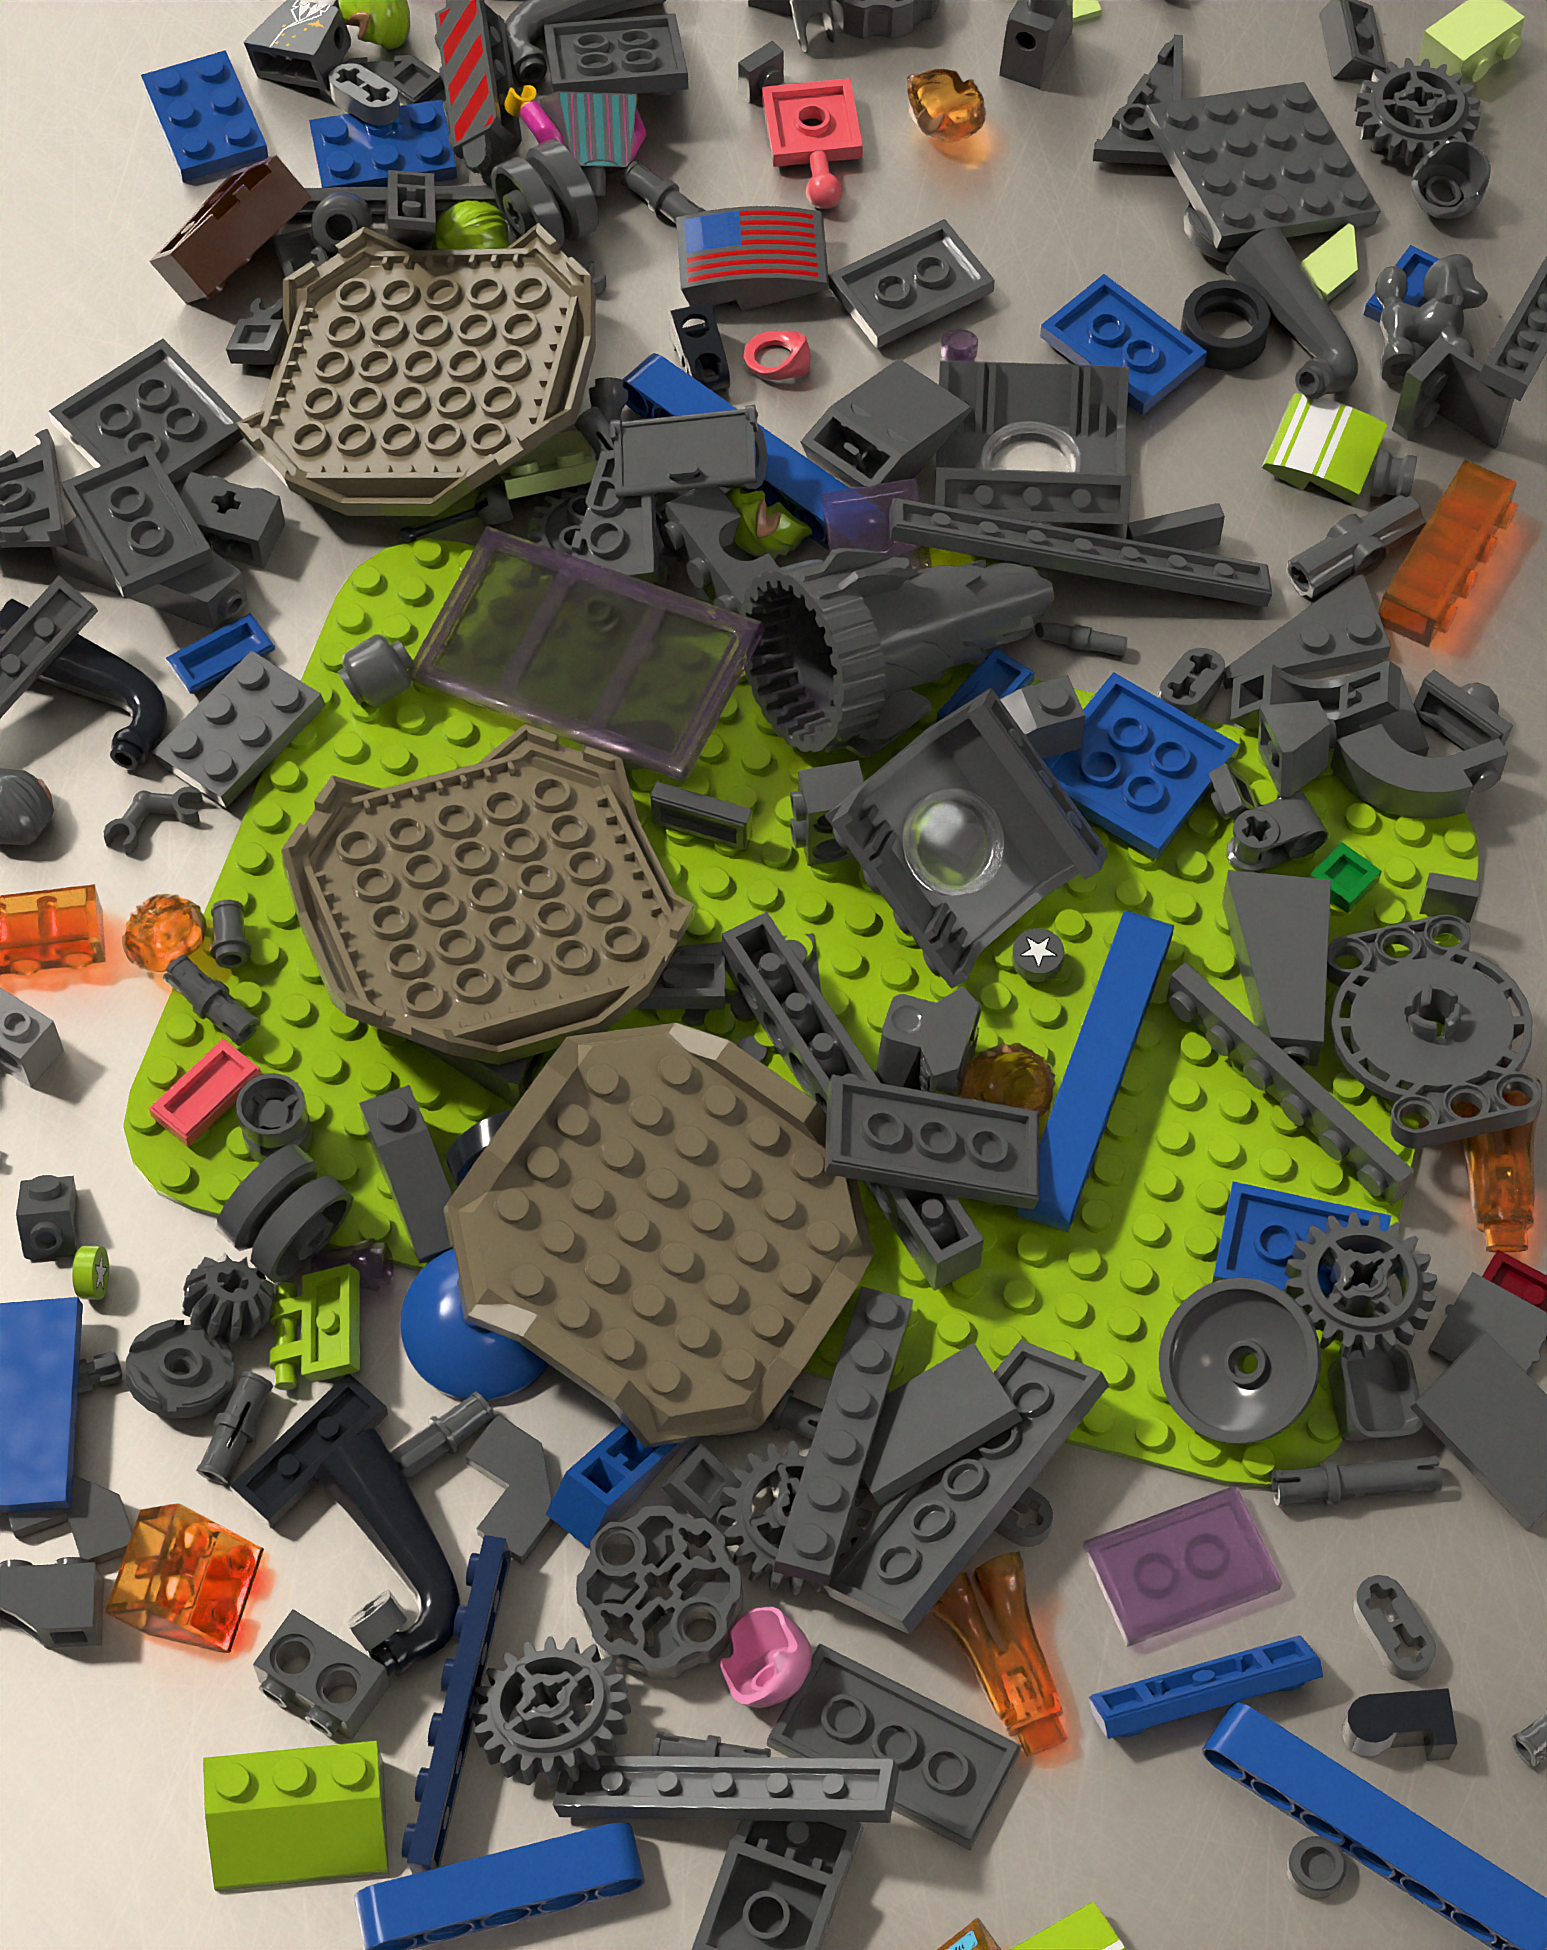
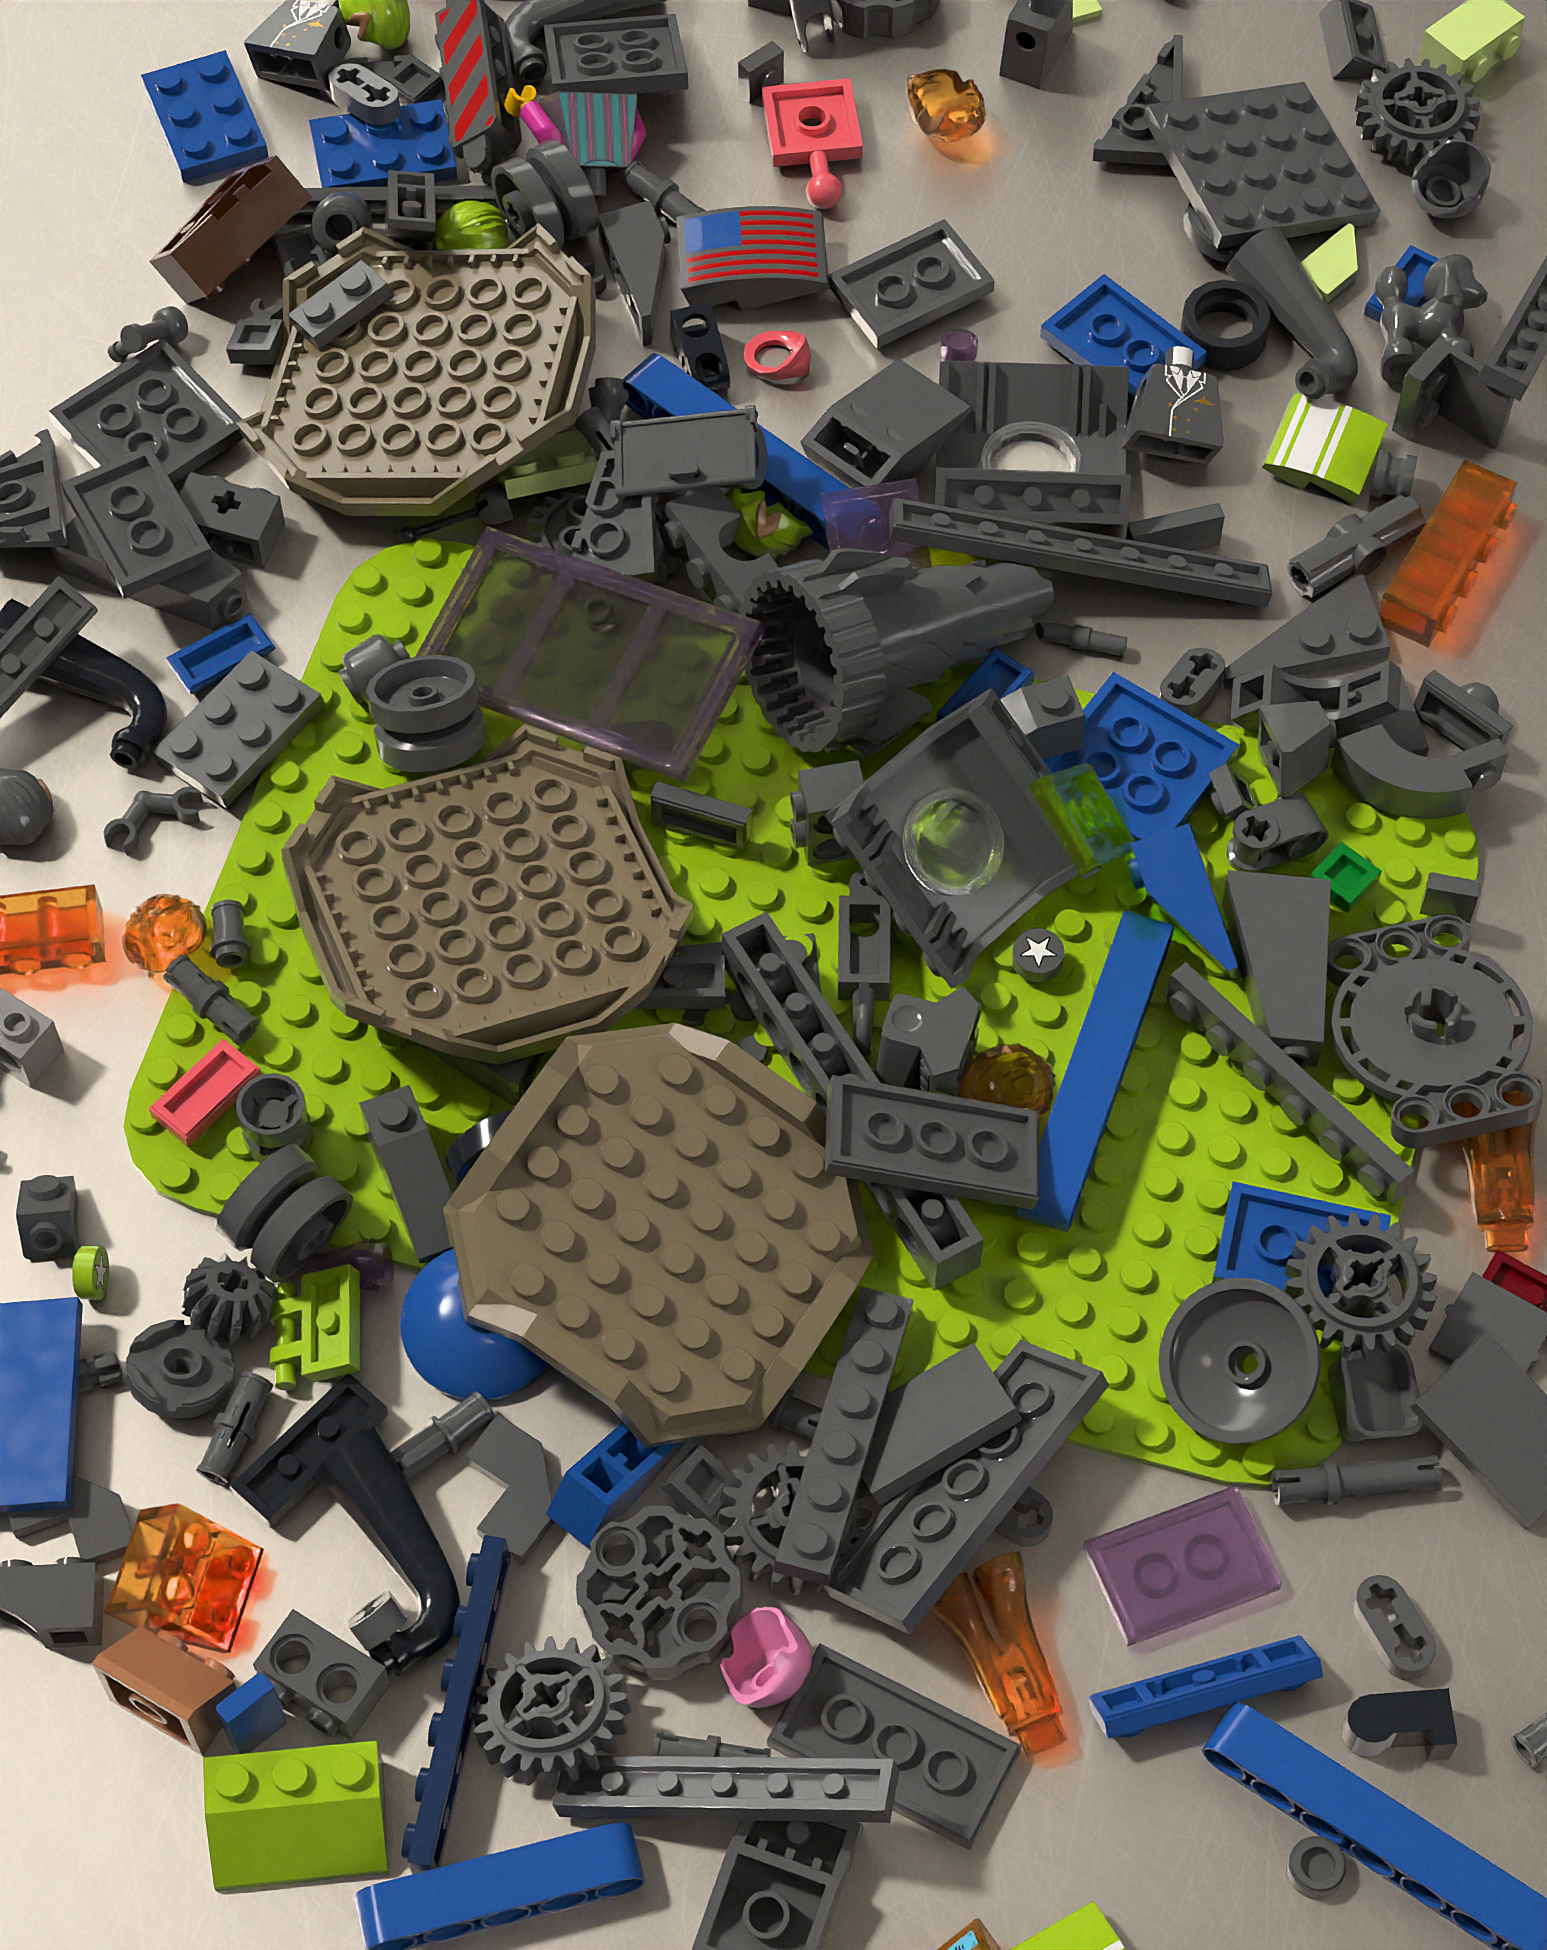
(166, 324): none -> dark grey piece
(166, 1686): none -> nougat slope
(251, 1714): none -> blue tile
(340, 304): none -> dark grey plate
(426, 713): none -> dark grey wheel
(635, 253): none -> dark grey slope
(863, 960): none -> dark grey piece
(1083, 817): none -> clear neon green tile
(1176, 411): none -> dark grey torso
(1179, 886): none -> blue slope

